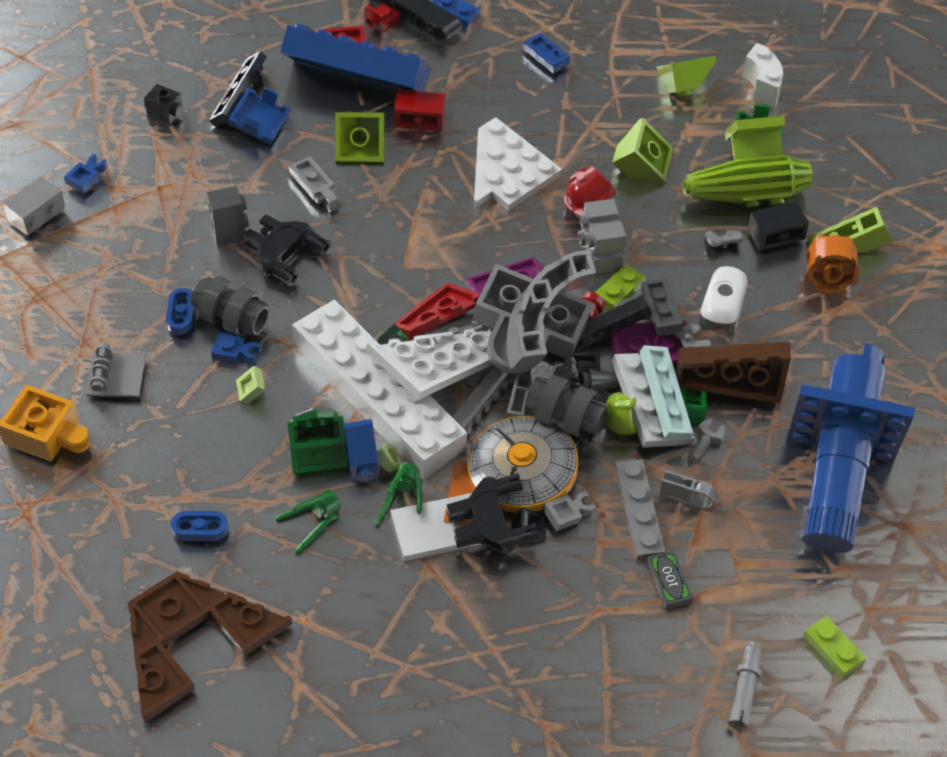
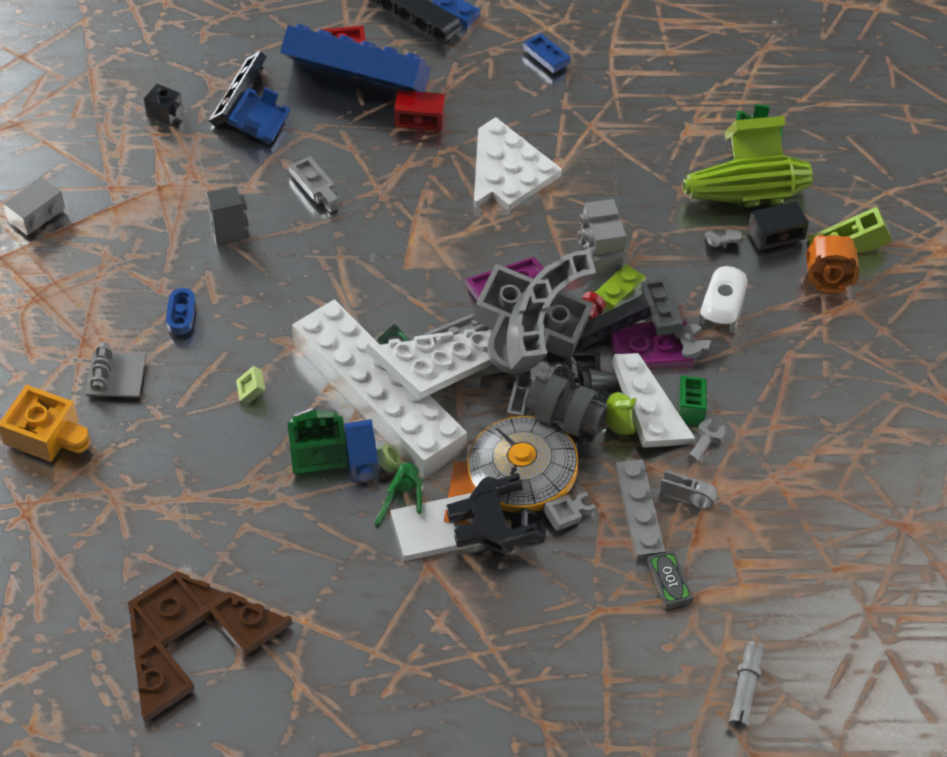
(84, 176): blue plate -> none
(200, 524): blue plate -> none
(222, 302): dark grey piece -> none
(231, 348): blue plate -> none
(280, 244): black connector -> none
(322, 505): green plant -> none
(359, 136): lime slope -> none
(381, 17): red bracket -> none
(437, 309): red wing -> none
(481, 399): light grey piece -> none
(585, 187): red helmet -> none
(643, 154): lime slope -> none
(666, 393): light aqua plate -> none
(685, 75): lime slope -> none
(736, 370): reddish brown wedge -> none
(764, 73): white brick -> none
(834, 646): lime plate -> none
(848, 427): blue piece -> none

